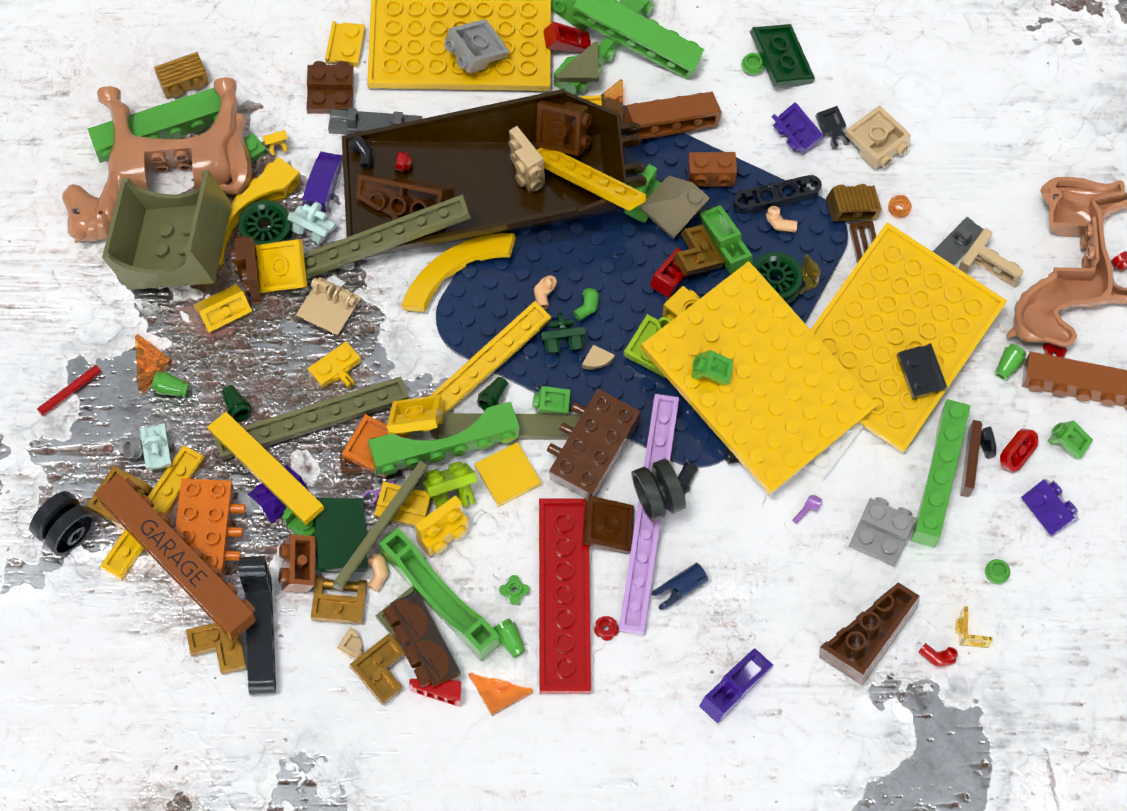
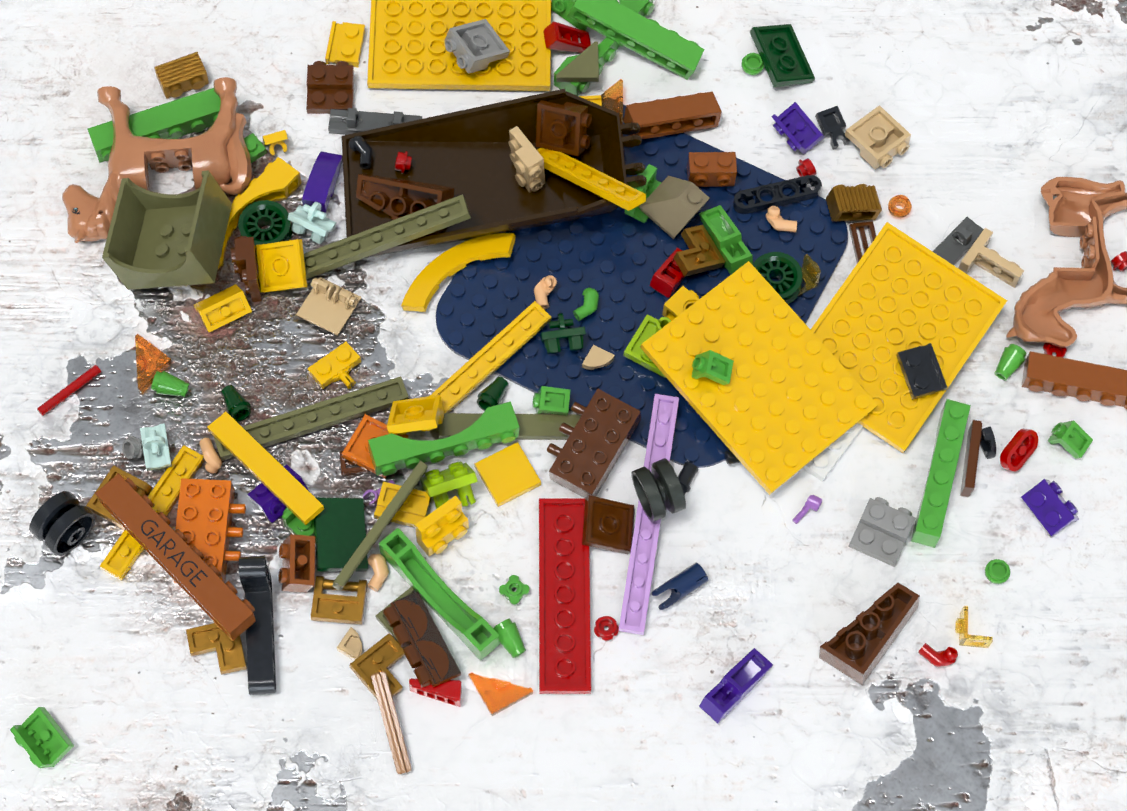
(42, 739): none -> bright green bracket
(210, 456): none -> light nougat arm
(391, 722): none -> axle
(805, 168): none -> red plate

